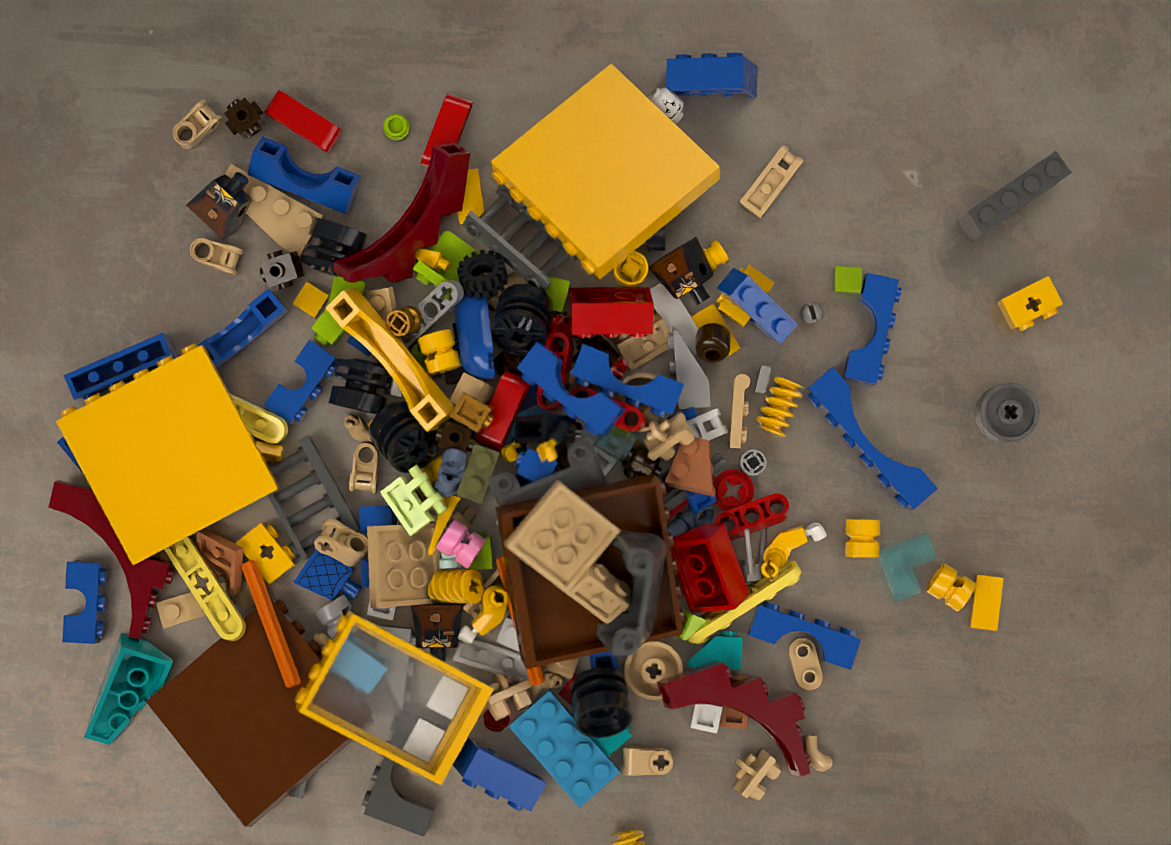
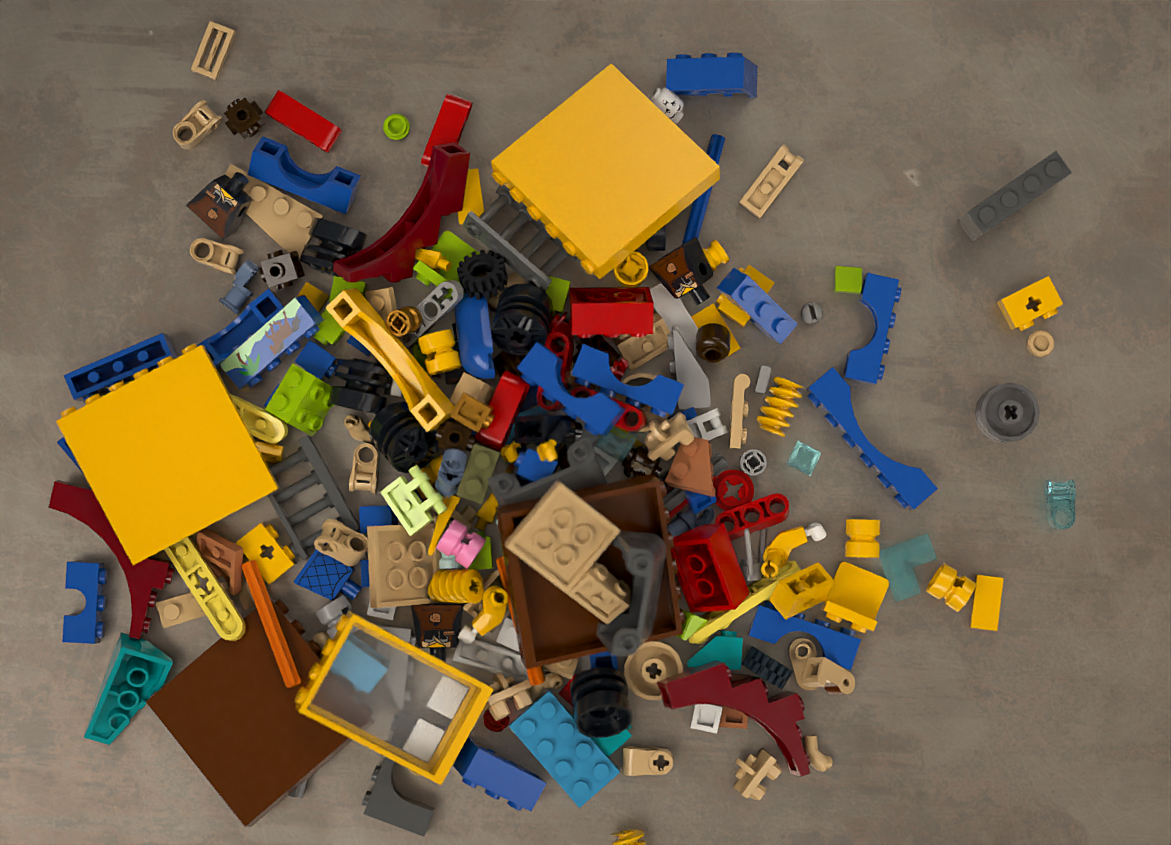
(203, 47): none -> tan tile
(238, 293): none -> sand blue connector
(272, 342): none -> brick
(301, 400): none -> lime bracket
(487, 512): none -> yellow piece
(700, 204): none -> blue axle
(767, 667): none -> black wheel
(801, 590): none -> yellow brick
(803, 458): none -> clear light blue slope
(825, 673): none -> tan leg
(855, 597): none -> yellow bracket
(1040, 343): none -> tan tile
(1060, 502): none -> clear light blue piece

